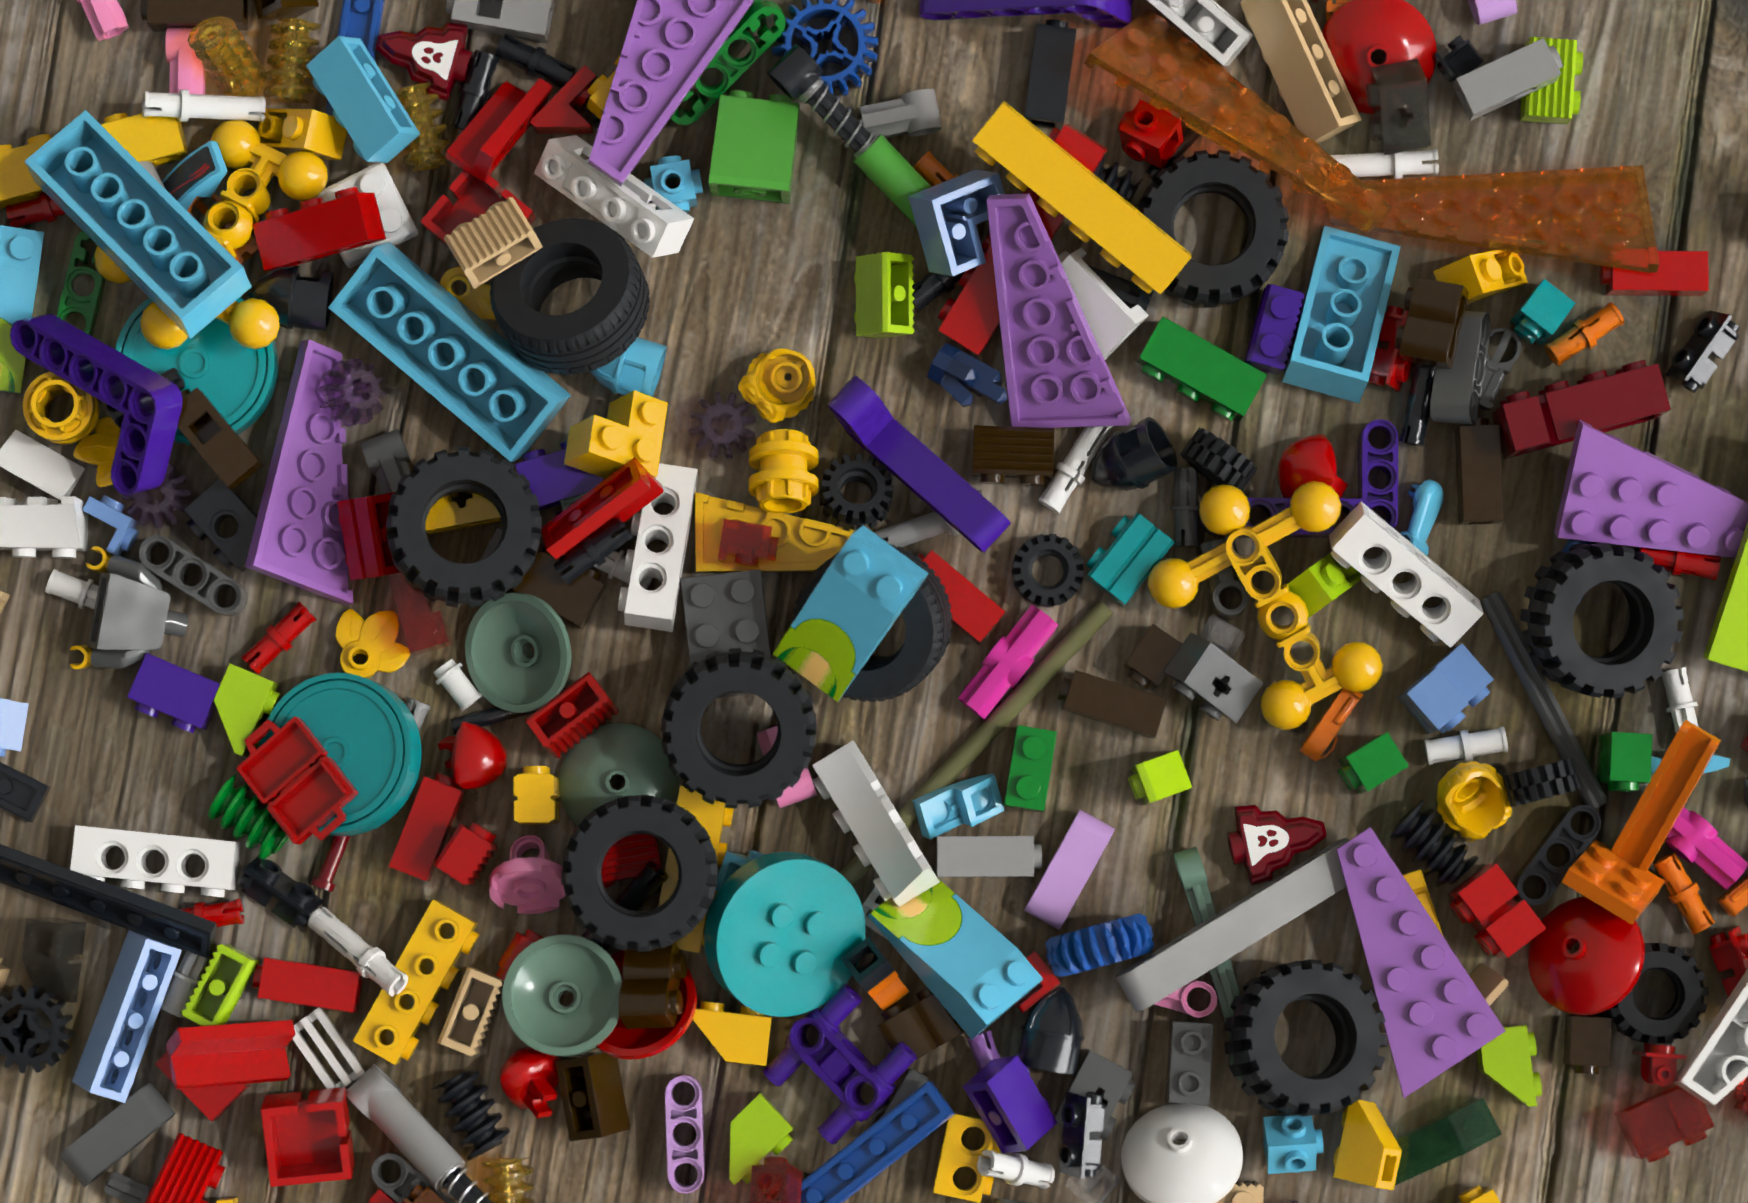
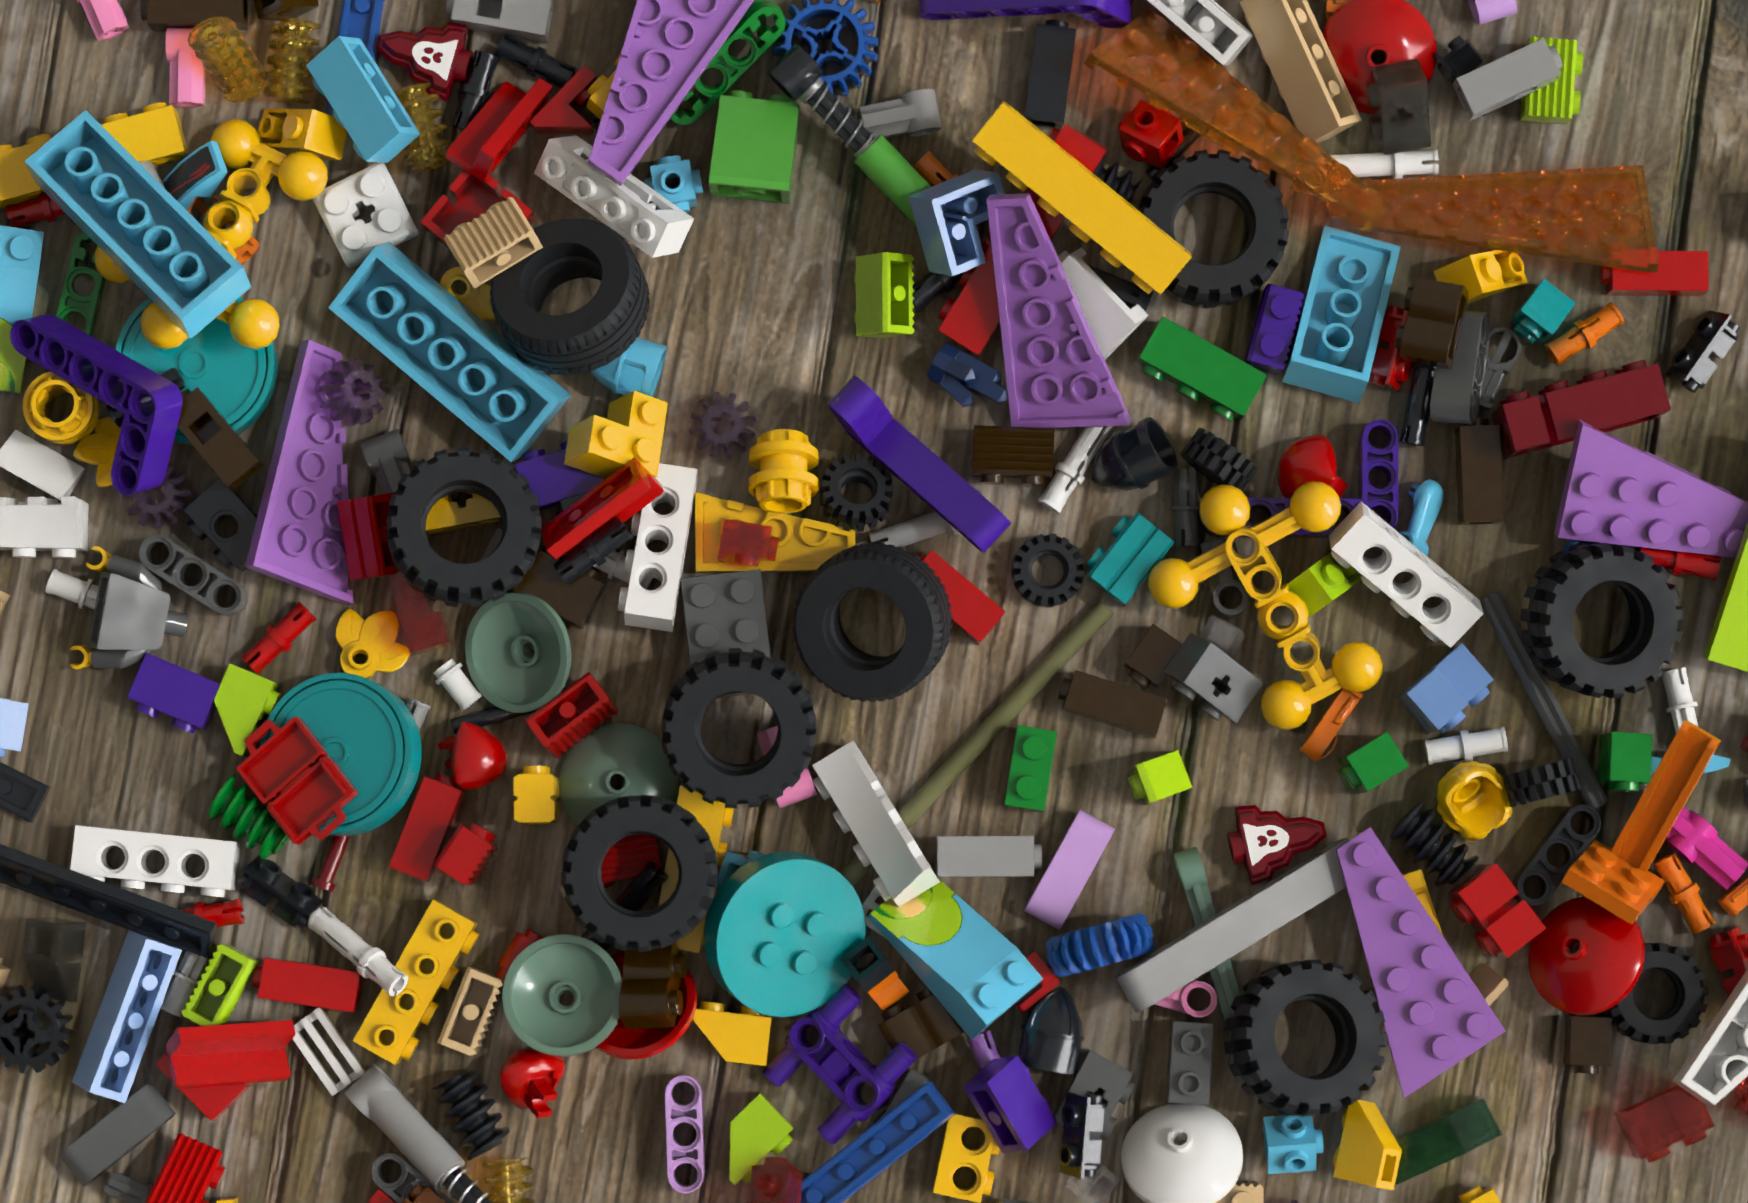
(110, 512): medium blue bracket -> none
(203, 106): white pin -> none
(297, 299): black helmet -> none
(308, 1137): red piece -> none
(318, 229): red brick -> none
(527, 882): bright pink tile -> none
(592, 1096): dark brown brick -> none
(771, 392): yellow hair -> none
(850, 612): medium azure slope -> none
(958, 803): medium azure slope -> none
(1008, 662): dark pink piece -> none
(1015, 1169): white pin -> none
(1509, 1063): lime slope -> none
(1658, 1063): red hinge -> none

